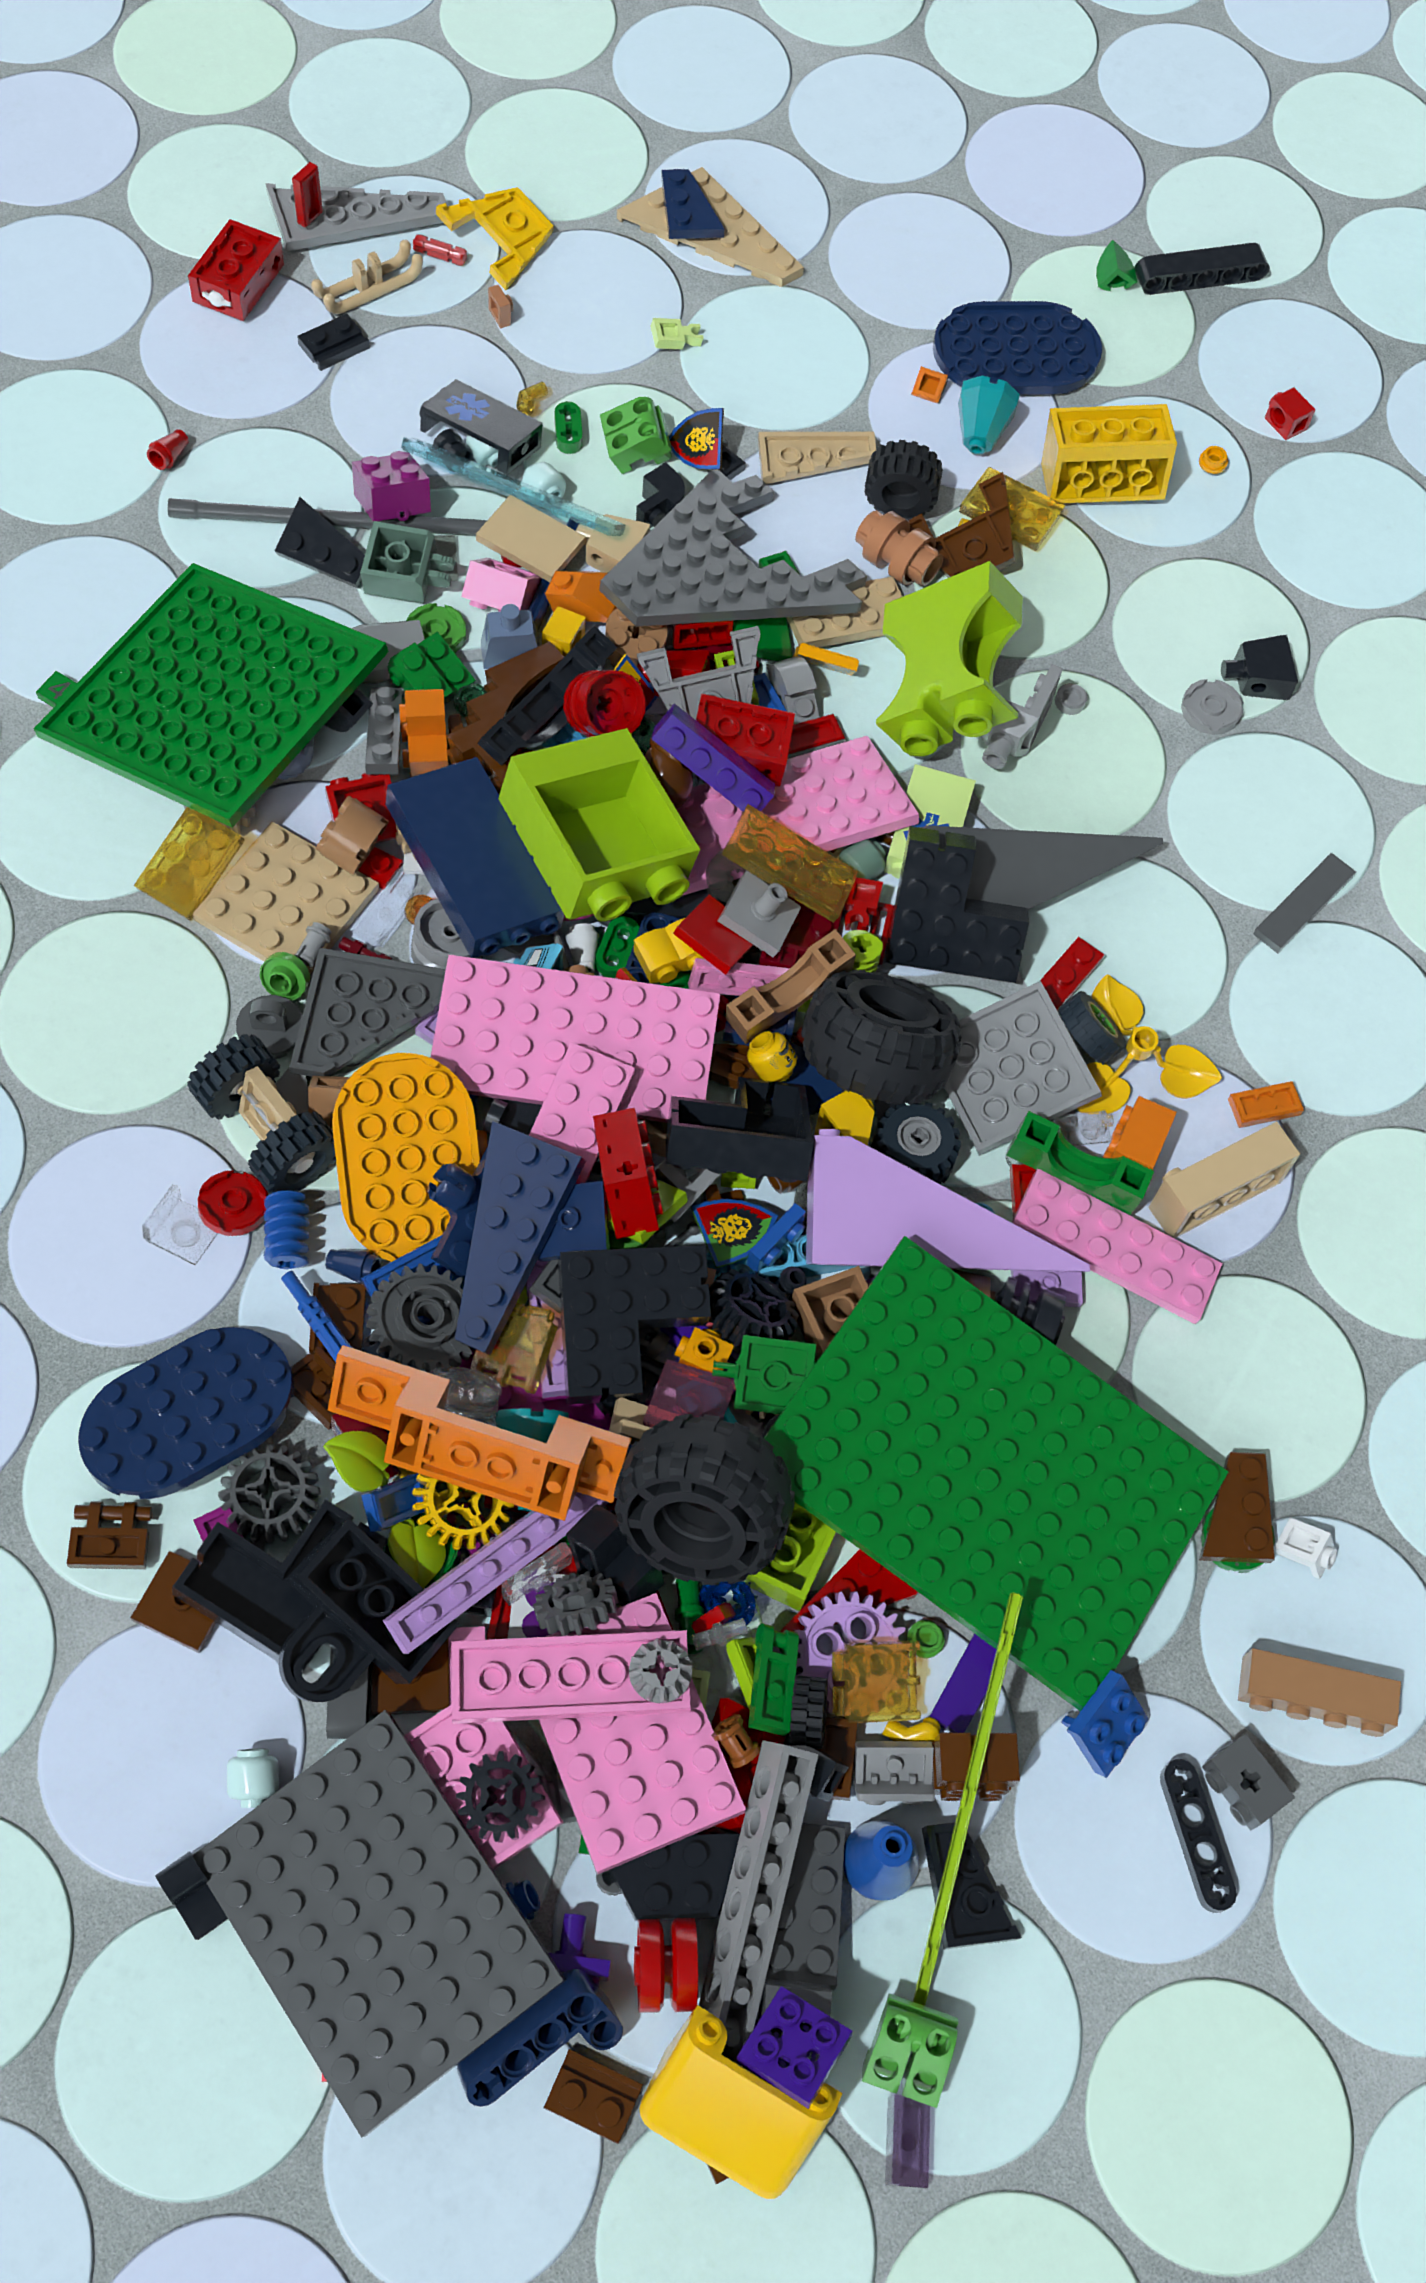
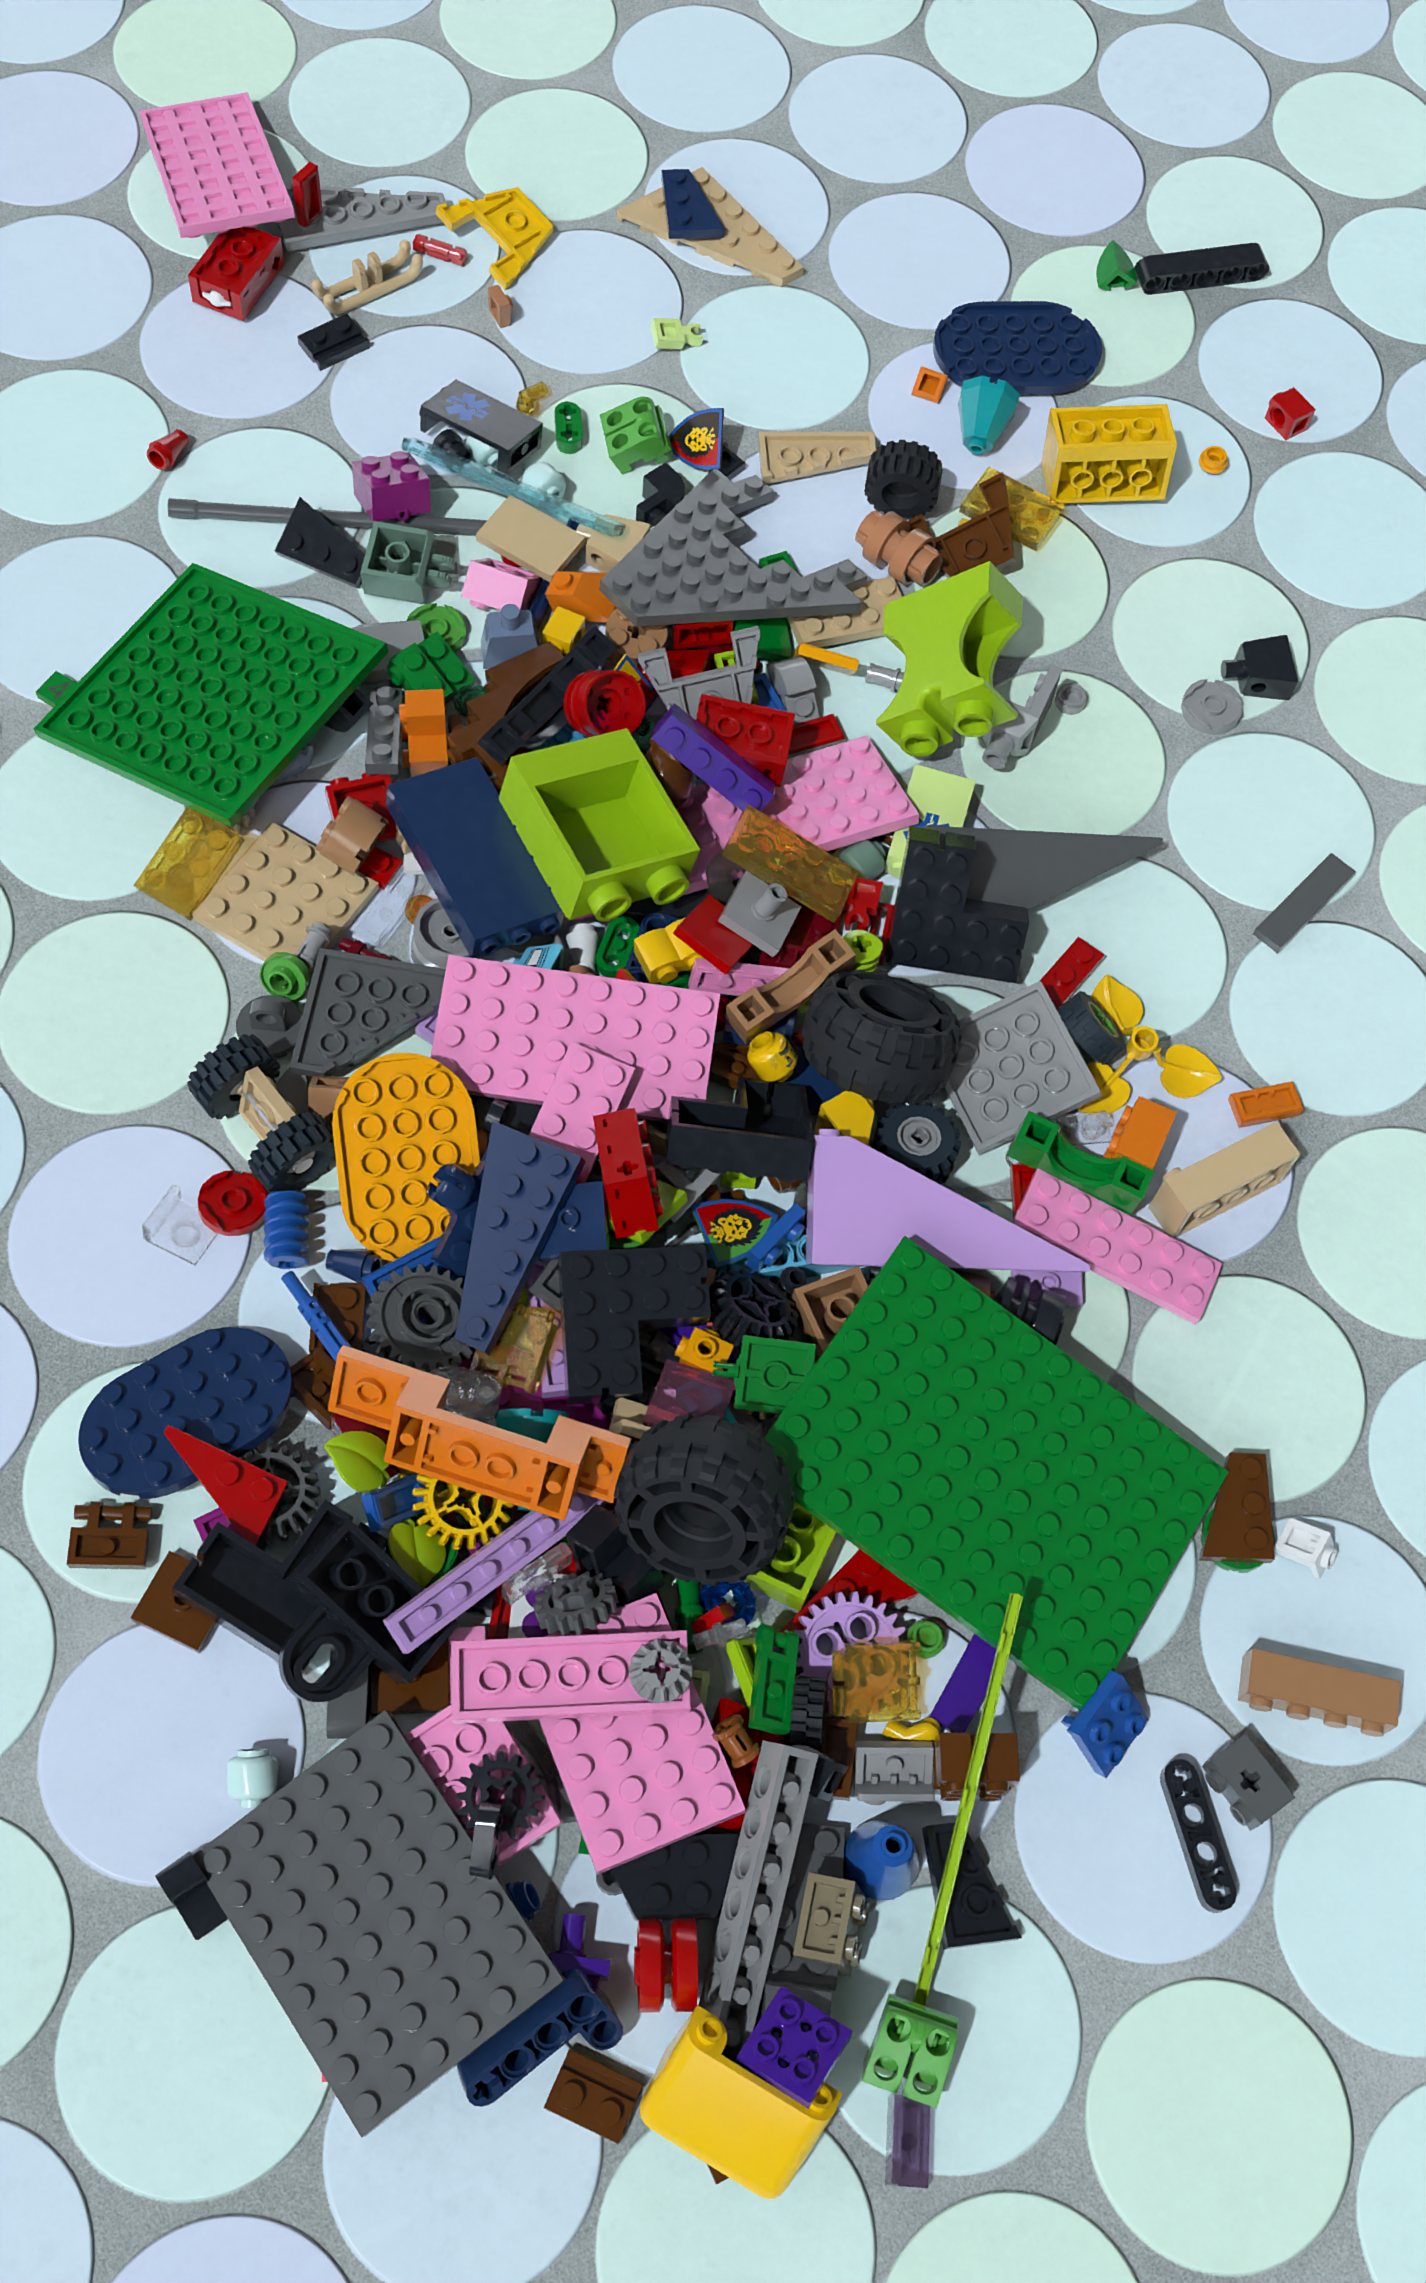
(216, 165): none -> bright pink plate
(239, 1488): none -> red wing
(486, 1840): none -> black beam
(831, 1922): none -> dark tan bracket
(884, 676): none -> light grey pin

